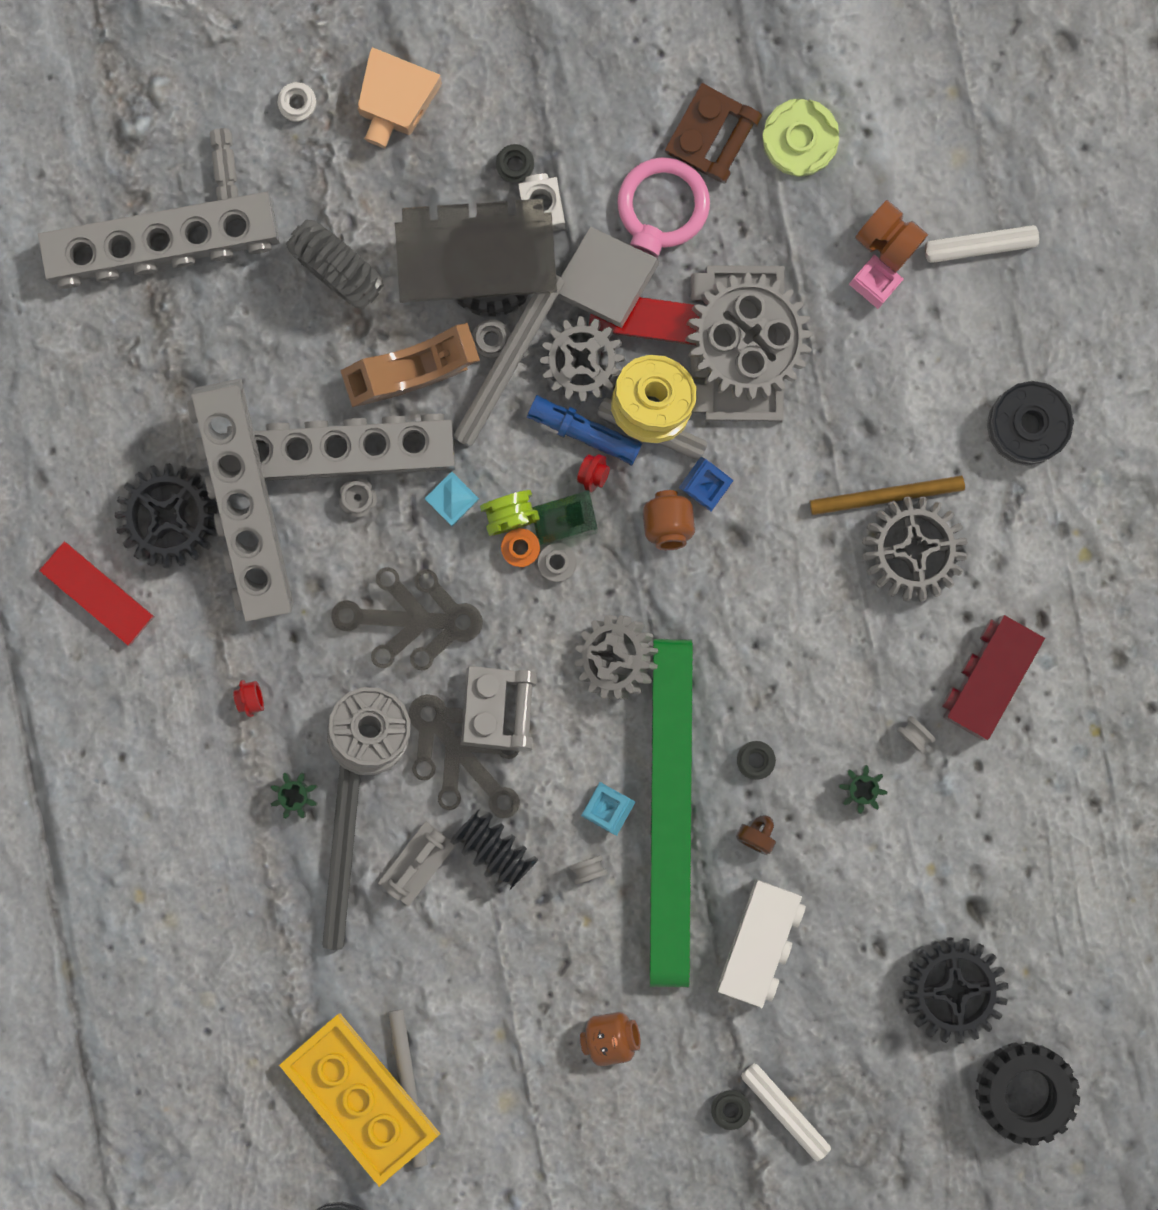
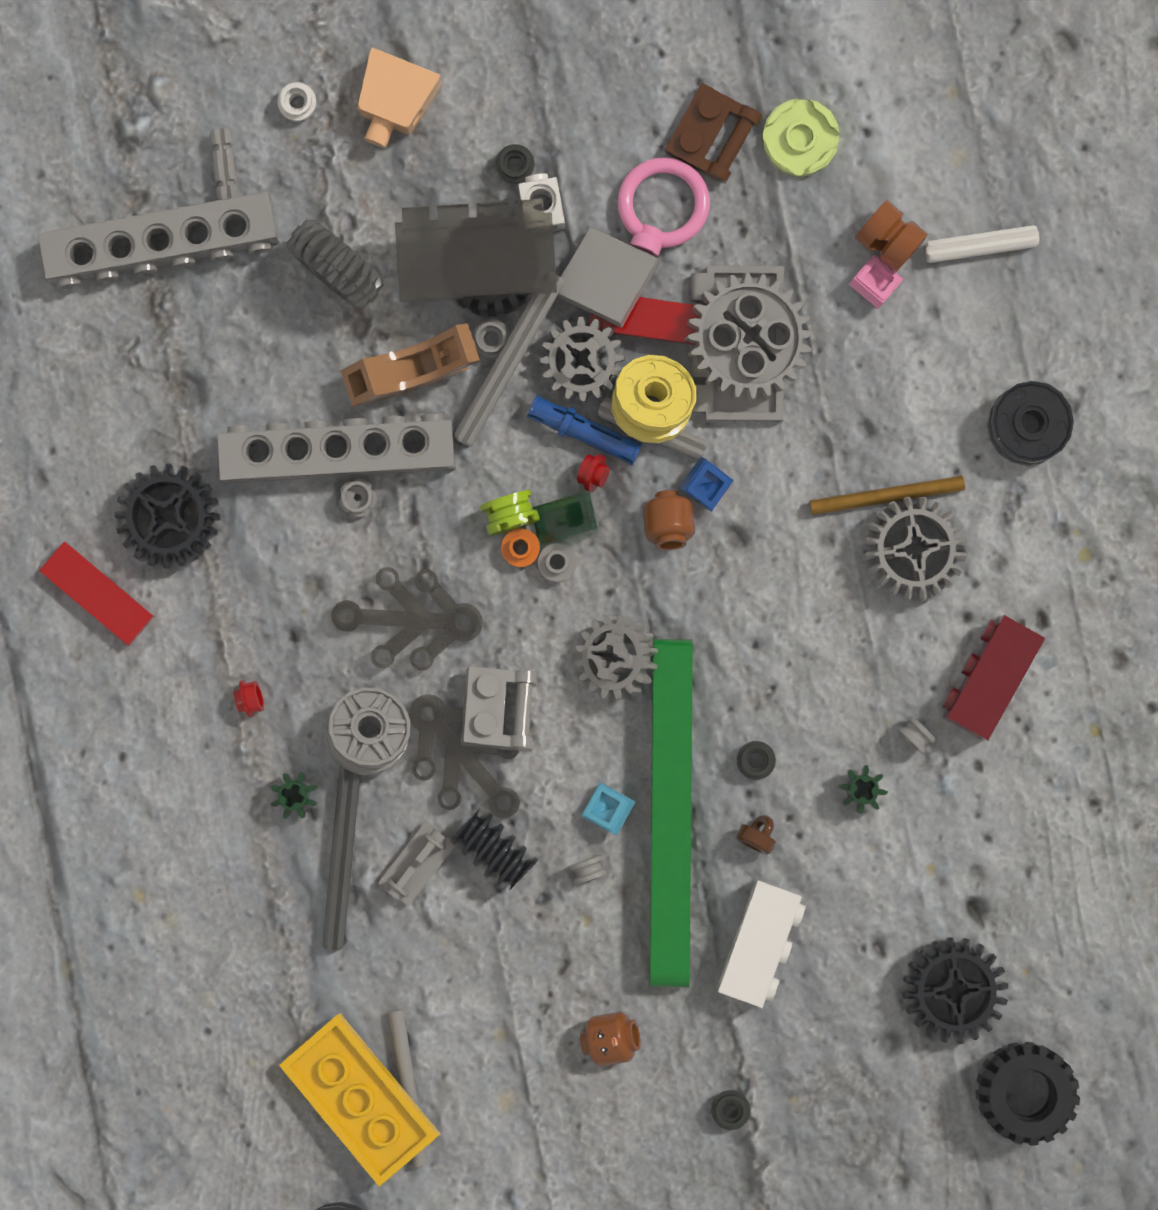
(229, 401): light grey brick -> none
(451, 498): medium azure tile -> none
(786, 1112): white axle -> none

